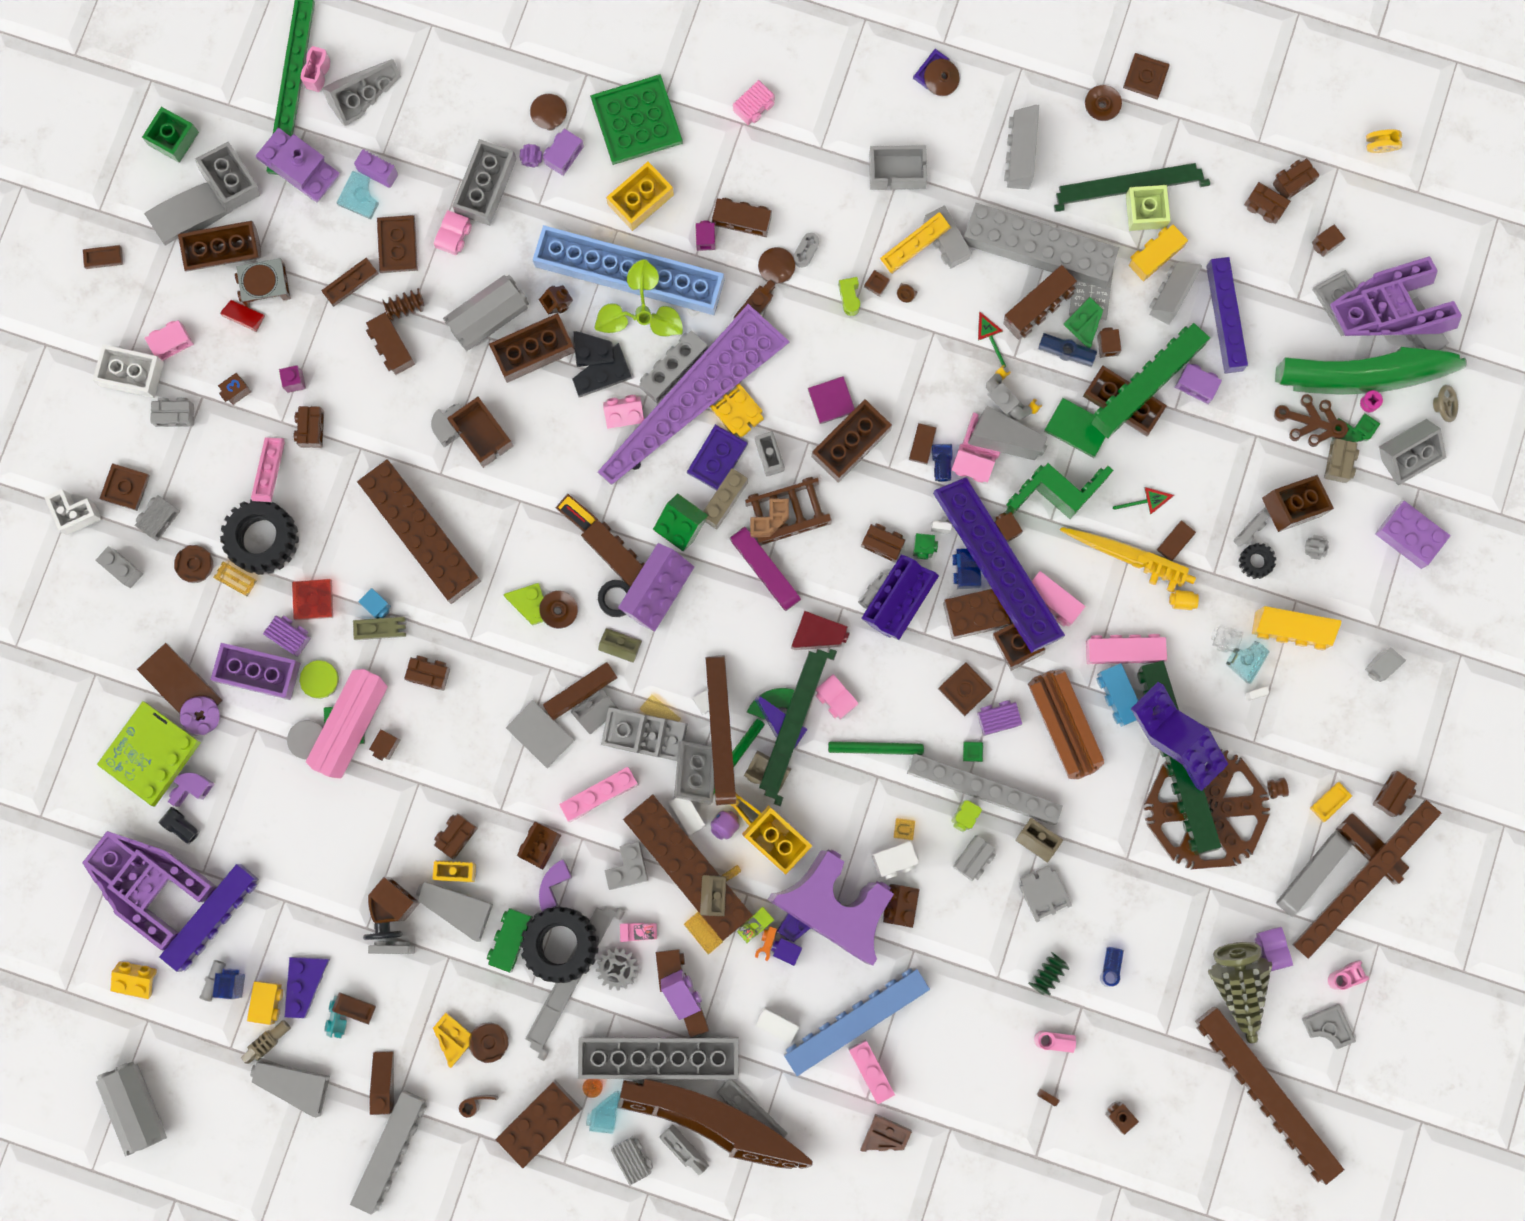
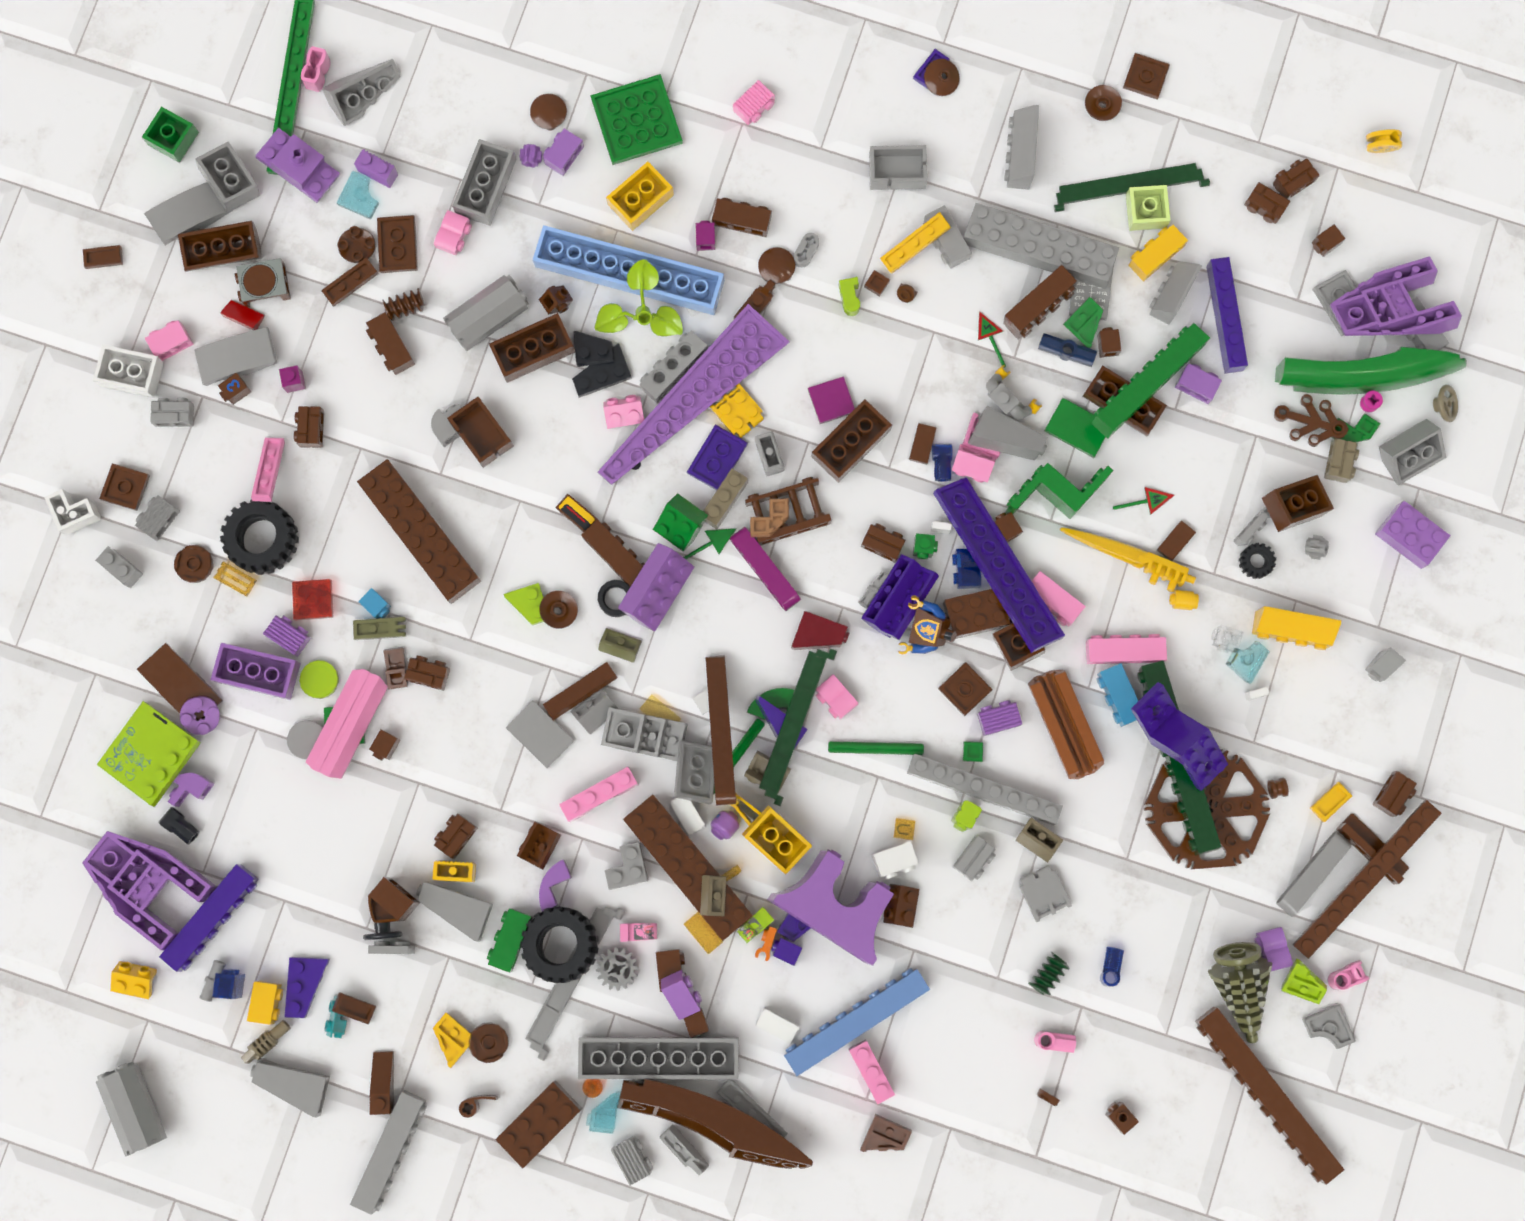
(235, 354): none -> light grey slope
(356, 244): none -> reddish brown dish
(395, 668): none -> slope
(717, 537): none -> green piece
(929, 628): none -> torso
(1304, 983): none -> lime wing

